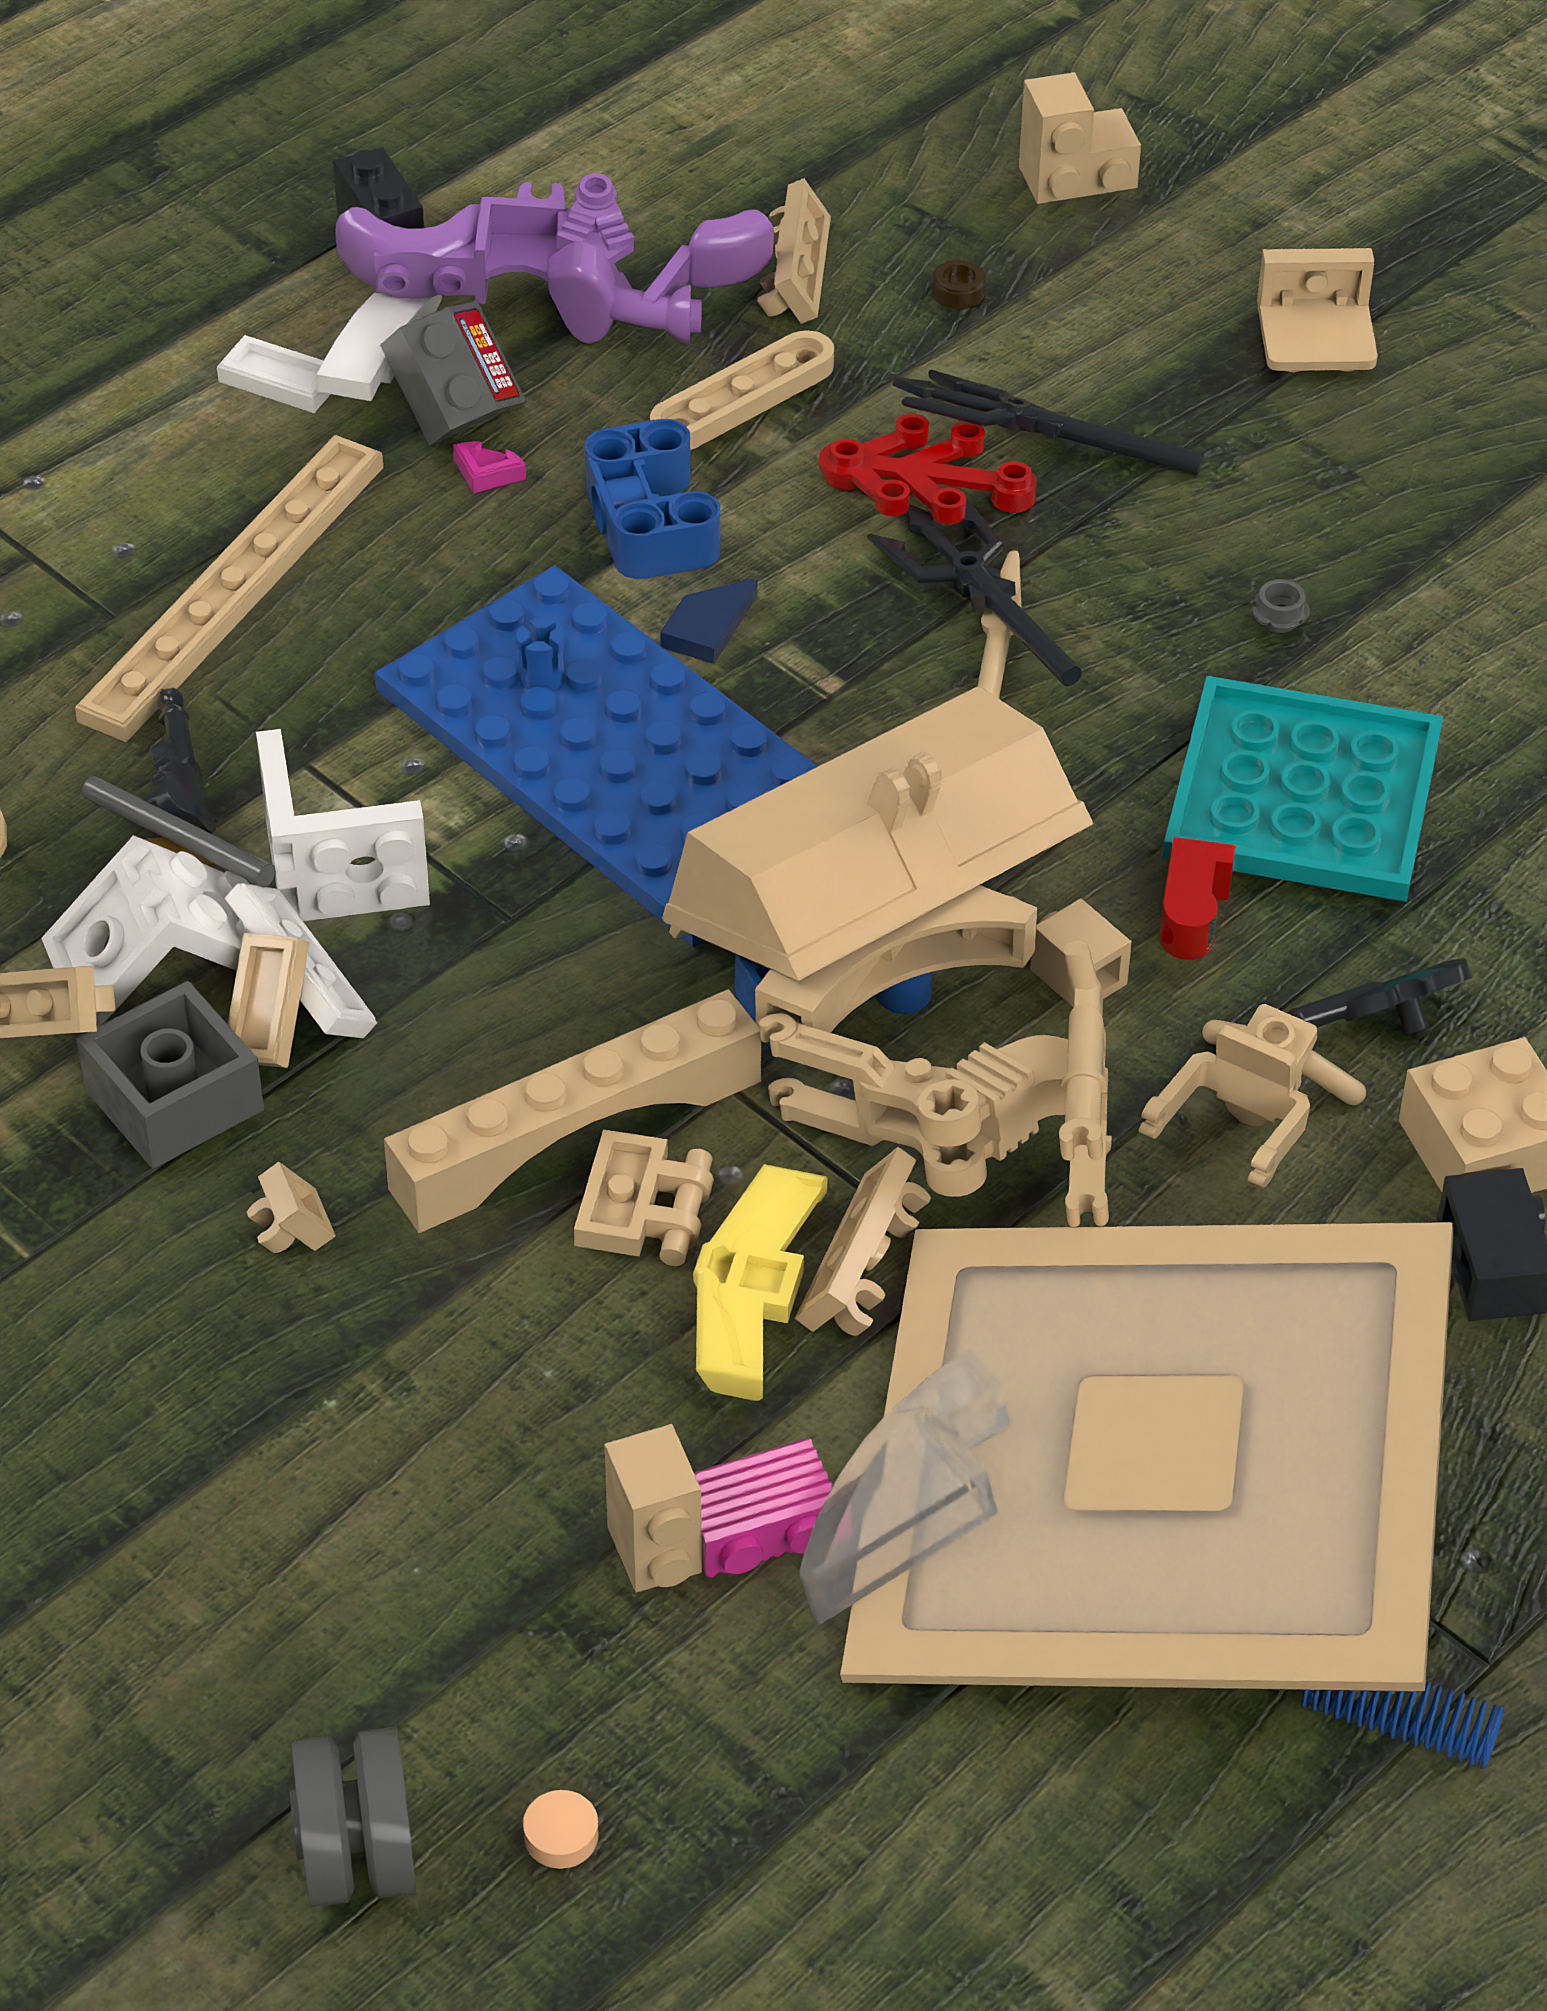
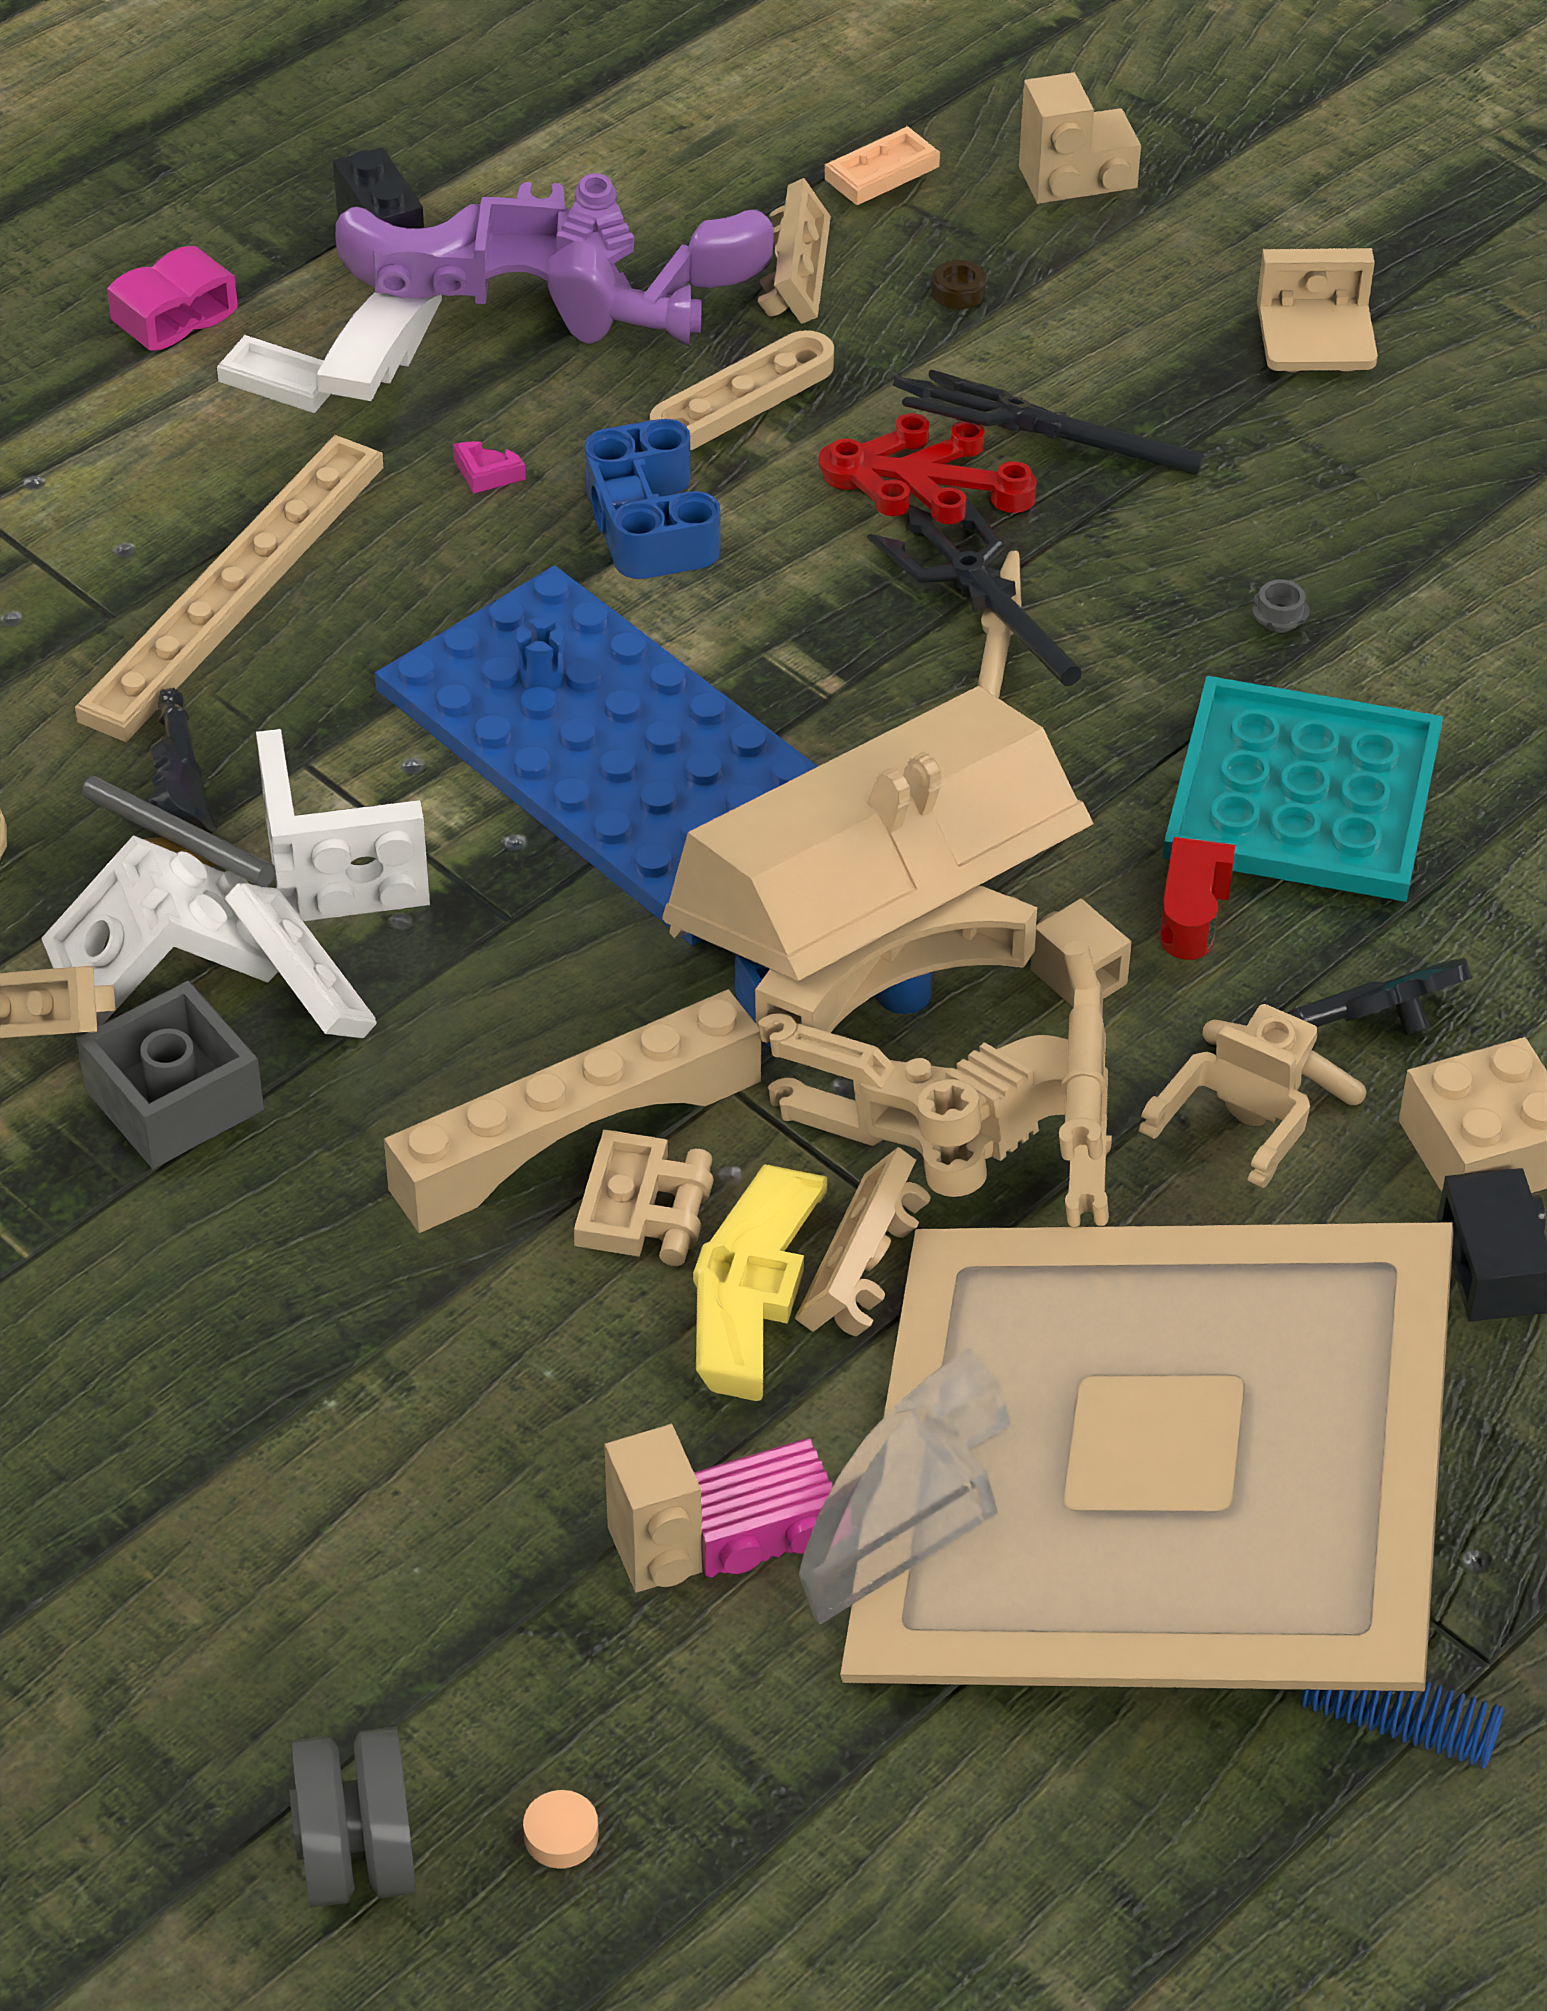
(172, 297): none -> dark pink brick
(268, 995): tan tile -> none
(292, 1209): tan tile -> none
(452, 371): dark grey slope -> none
(708, 620): dark blue tile -> none
(882, 165): none -> light nougat plate

